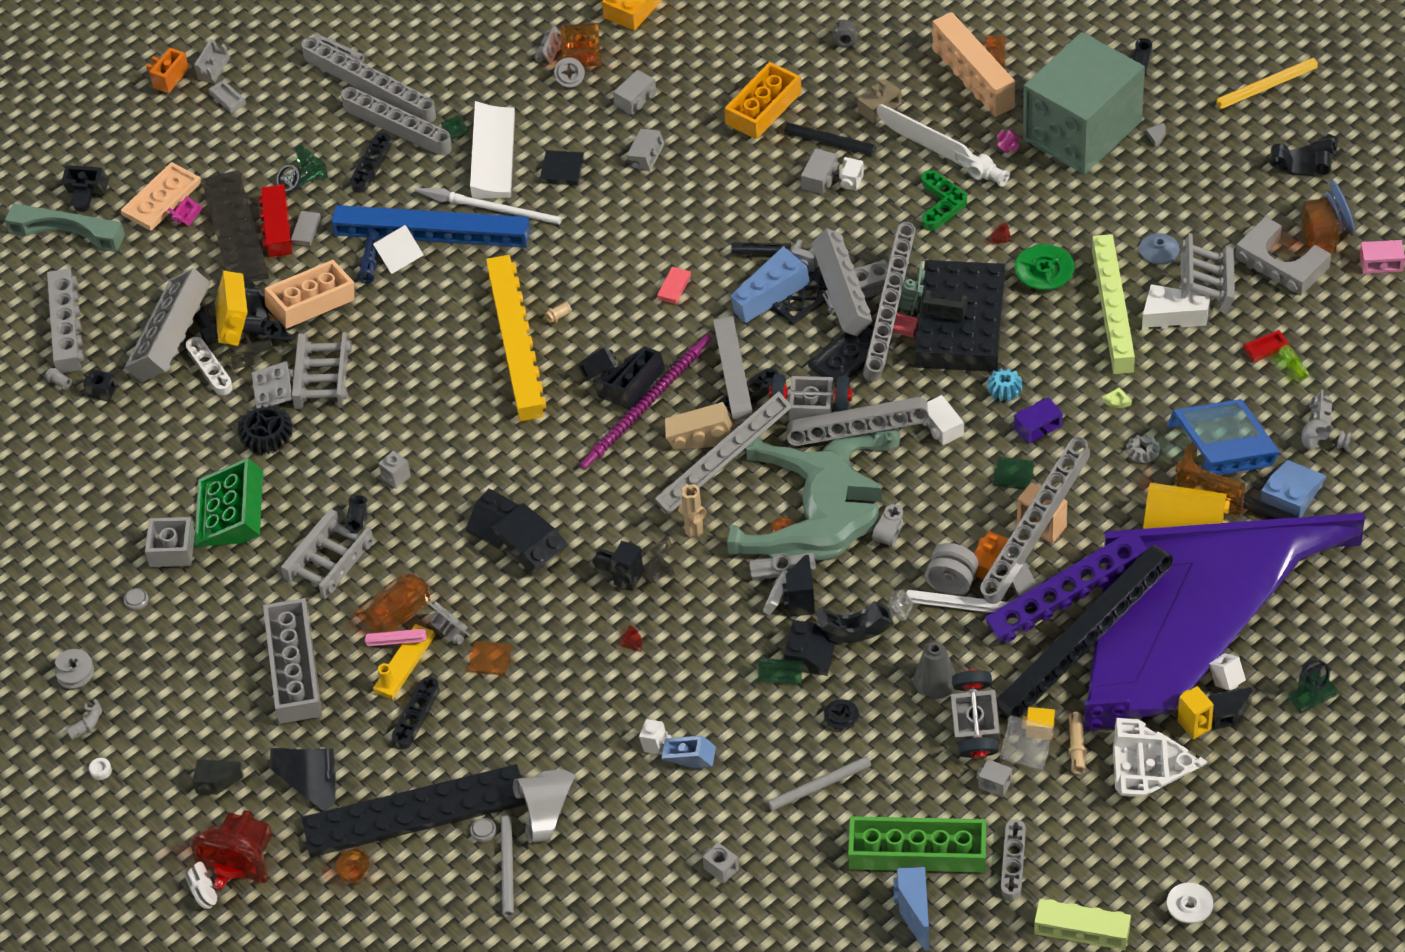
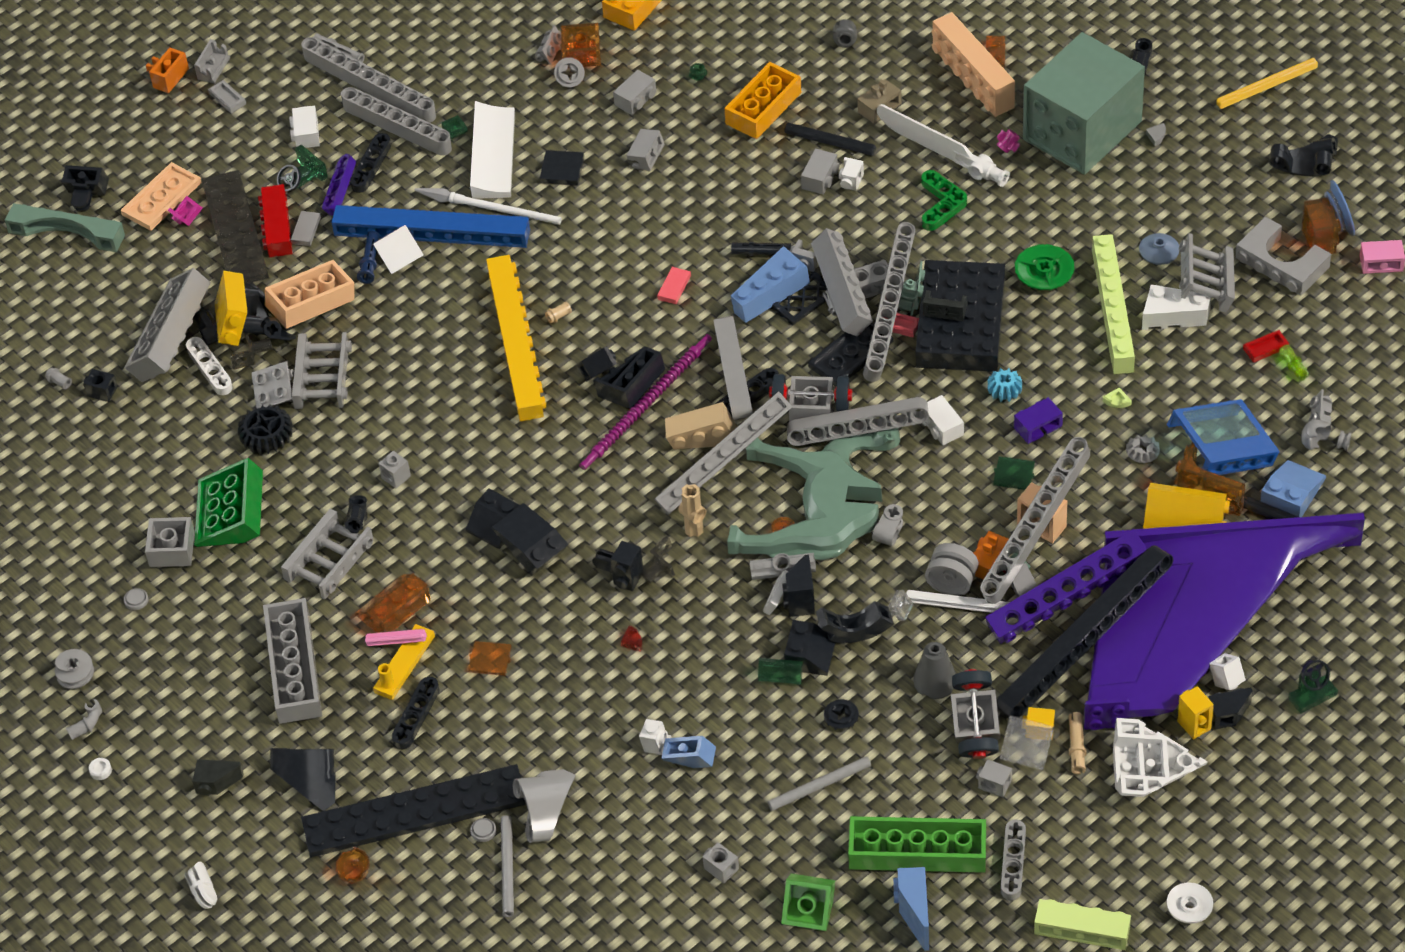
(64, 322): light grey brick -> none
(234, 849): clear red piece -> none
(305, 127): none -> white brick
(339, 183): none -> dark purple beam
(448, 624): light grey hinge -> none
(697, 71): none -> clear green plate
(808, 901): none -> bright green slope
(1001, 234): clear red tile -> none

